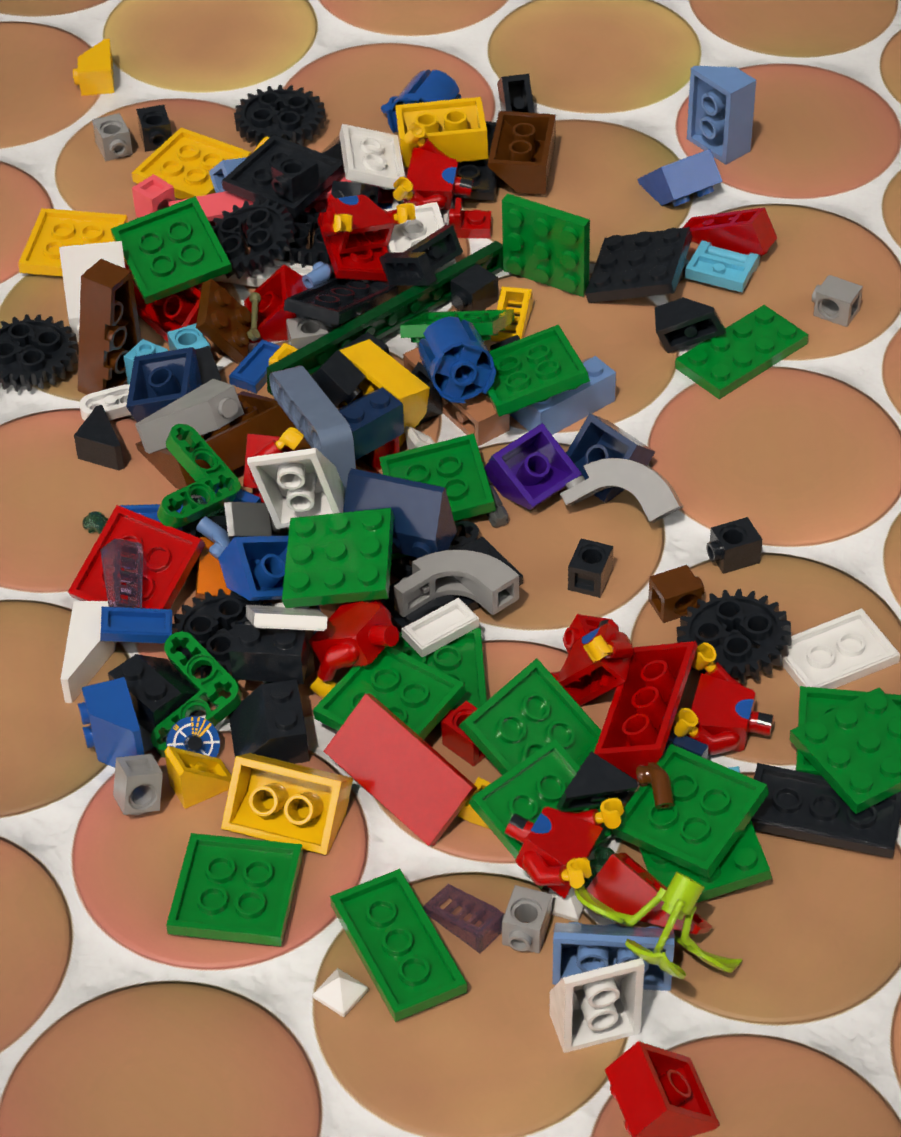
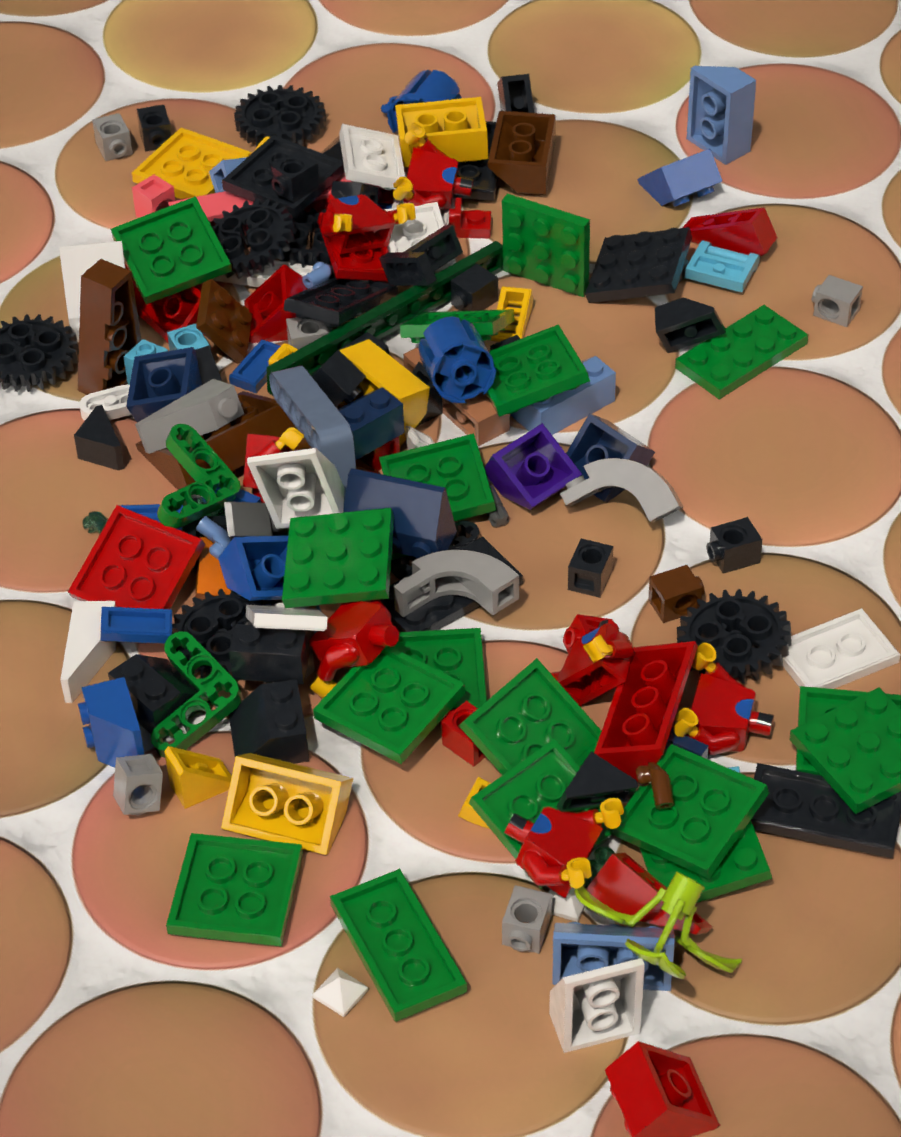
(64, 228): yellow plate -> none
(95, 70): yellow slope -> none
(125, 555): slope -> none
(194, 735): piece -> none
(253, 333): olive hinge -> none
(400, 769): tile -> none
(440, 627): white tile -> none
(474, 936): slope -> none

